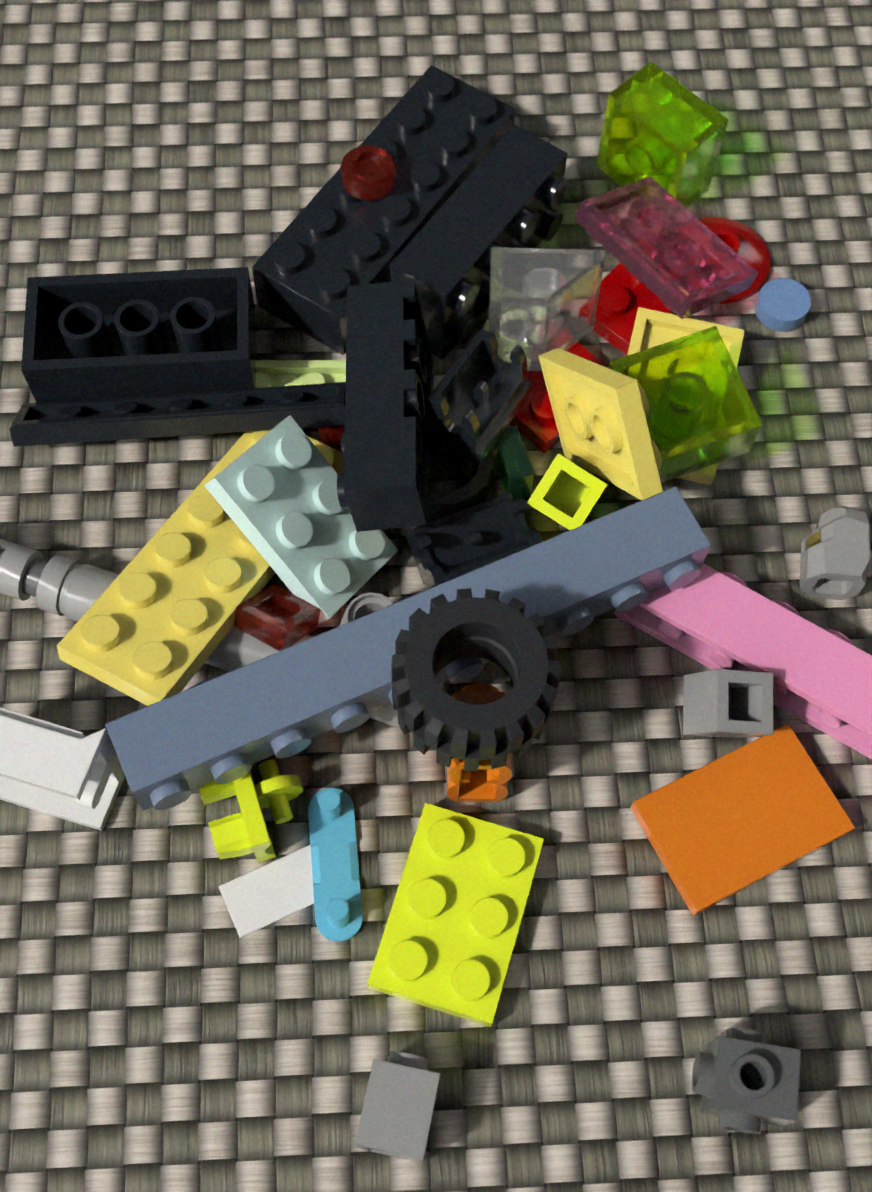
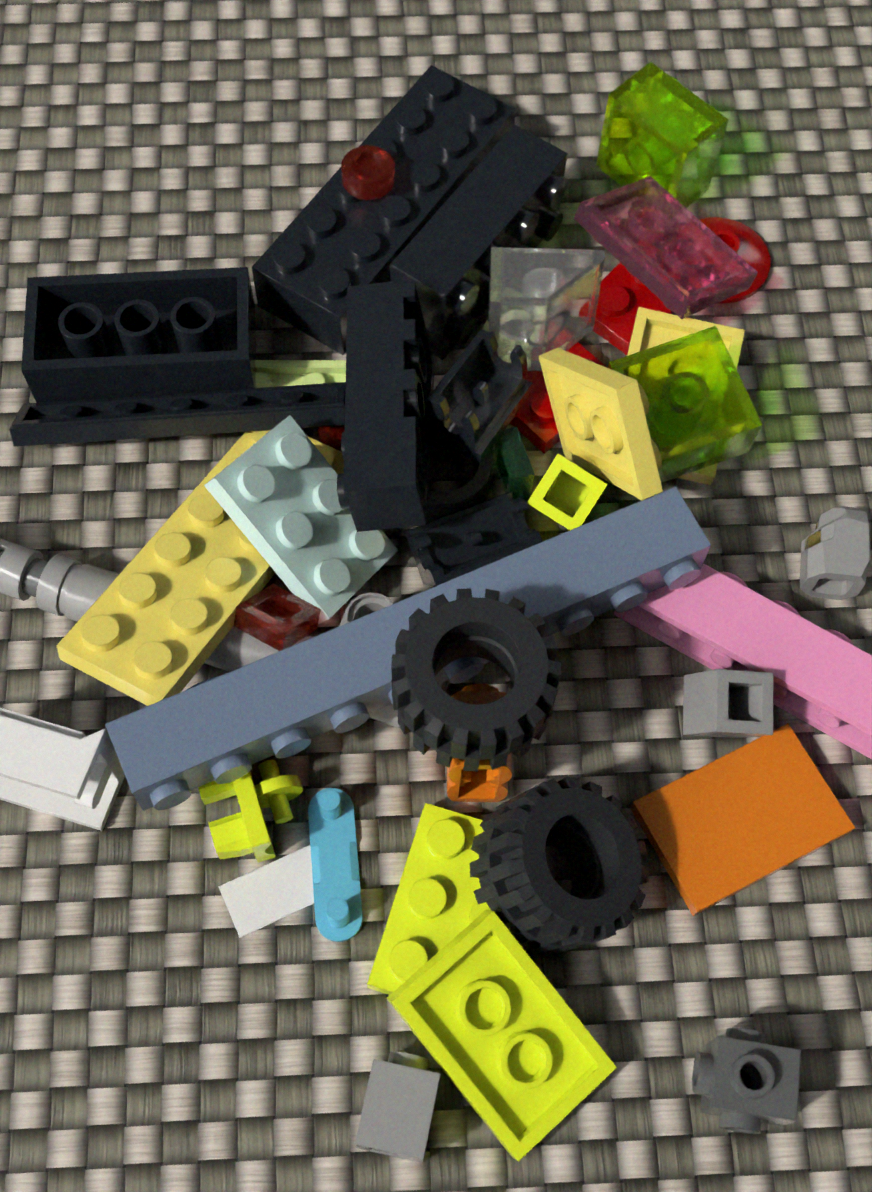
(502, 1033): none -> neon yellow plate
(600, 856): none -> black tyre
(782, 304): medium blue tile -> none

